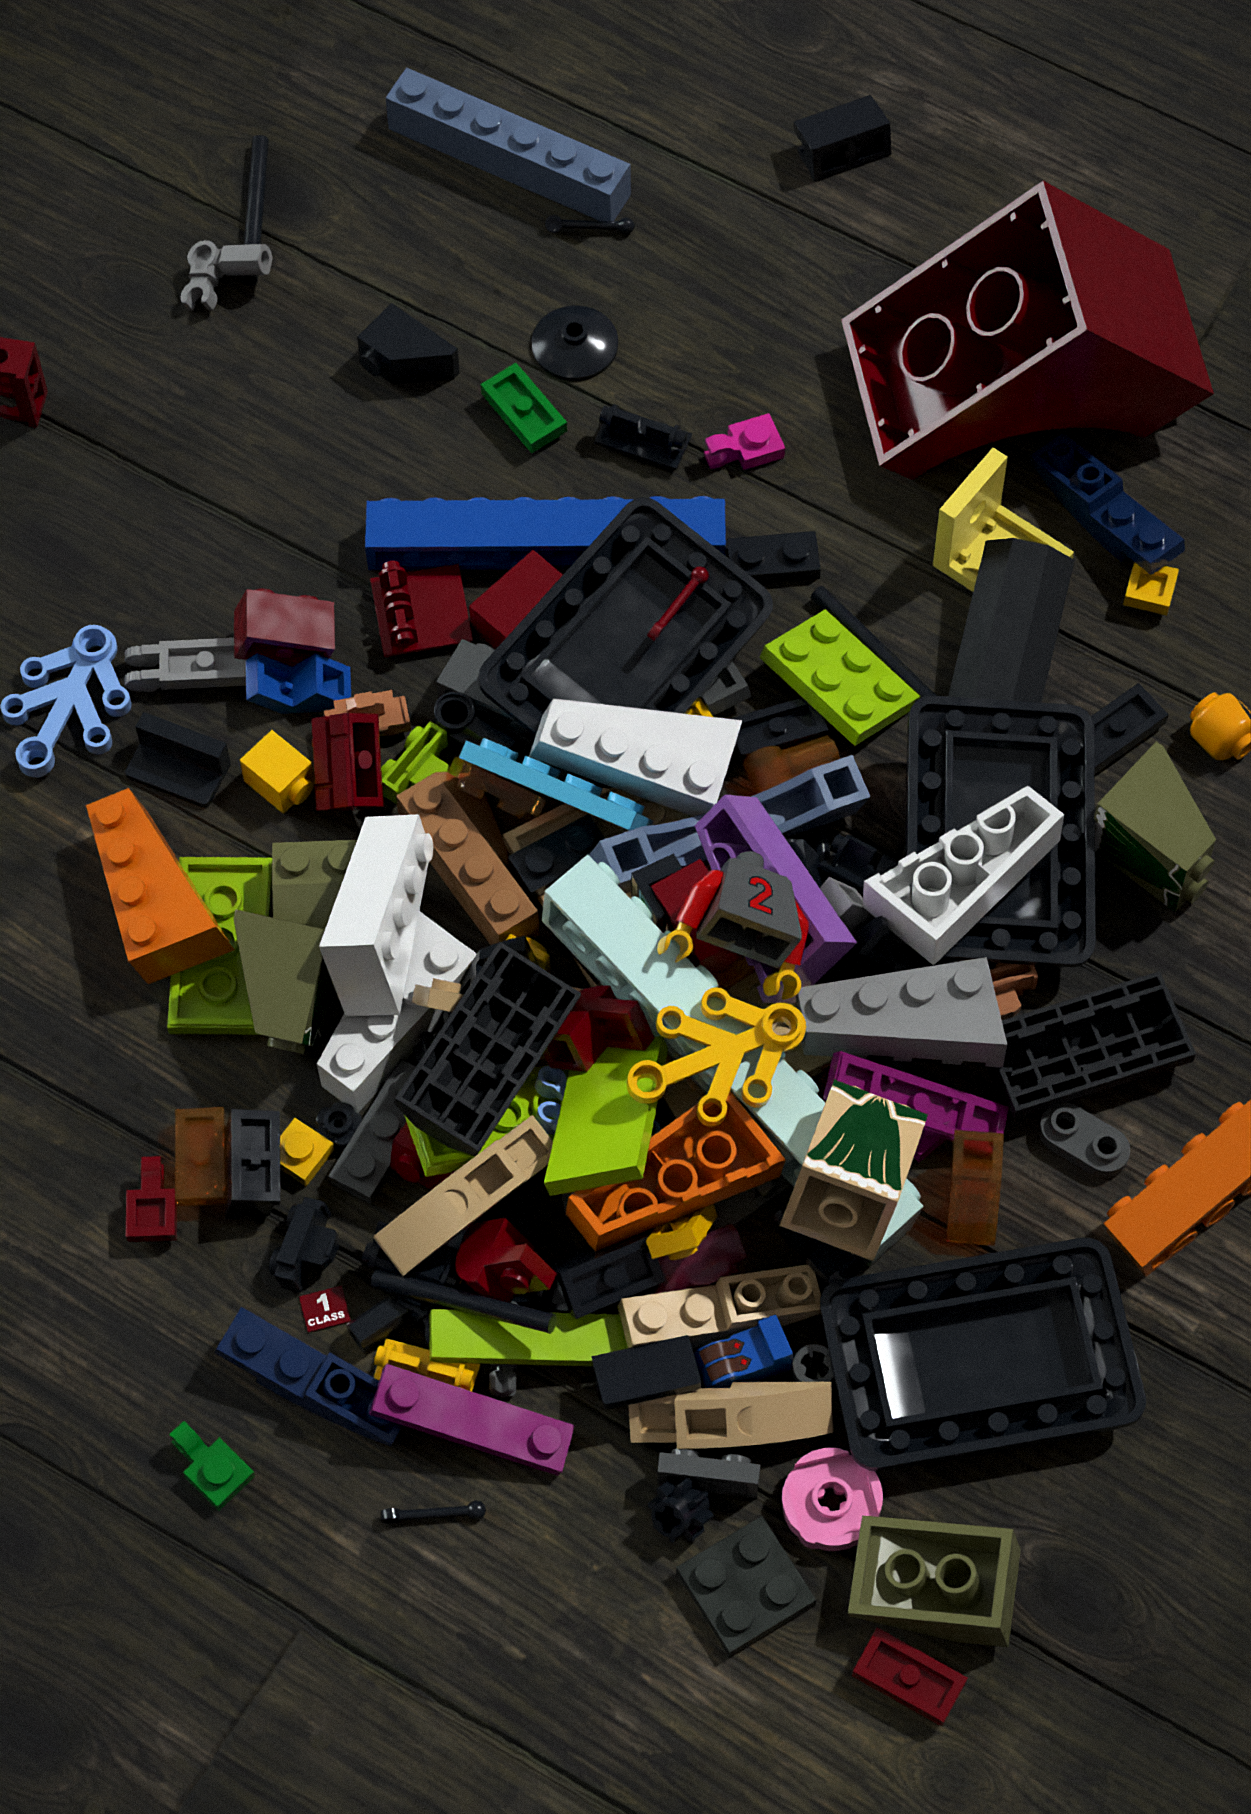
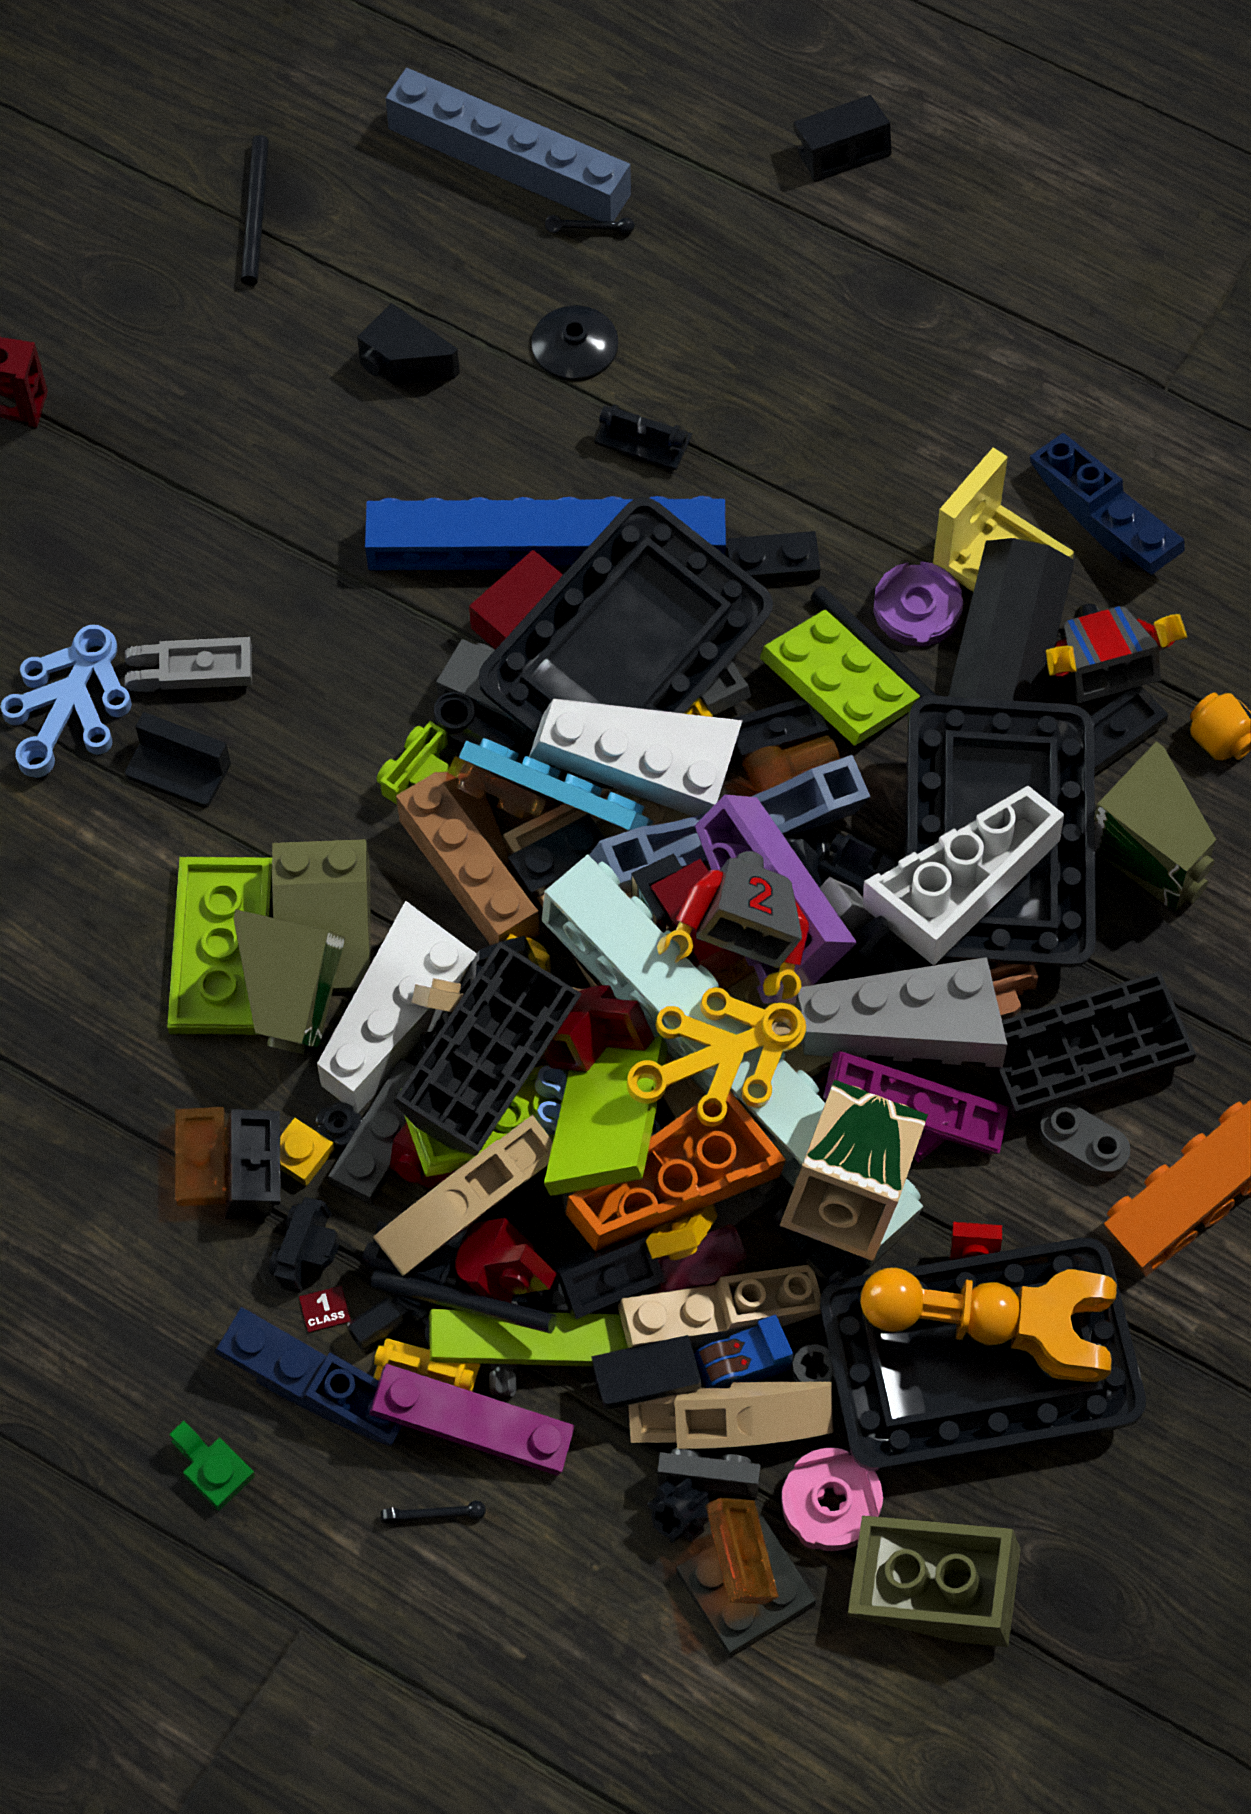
(152, 1210): dark red plate -> none
(153, 898): orange wedge -> none
(210, 264): light grey bar -> none
(278, 772): yellow brick -> none
(283, 626): dark red brick -> none
(297, 689): blue slope -> none
(347, 762): dark red brick -> none
(377, 915): white wedge -> none
(391, 711): nougat piece -> none
(420, 608): dark red hinge -> none
(523, 407): green plate -> none
(699, 576): dark red hinge -> none
(741, 1551): none -> clear orange plate
(748, 441): dark pink plate -> none
(909, 1677): dark red plate -> none
(918, 604): none -> medium lavender tile
(974, 1187): clear orange slope -> none
(974, 1239): none -> red plate
(993, 1313): none -> light orange piece
(1026, 330): dark red brick -> none
(1111, 650): none -> torso
(1151, 591): yellow plate -> none

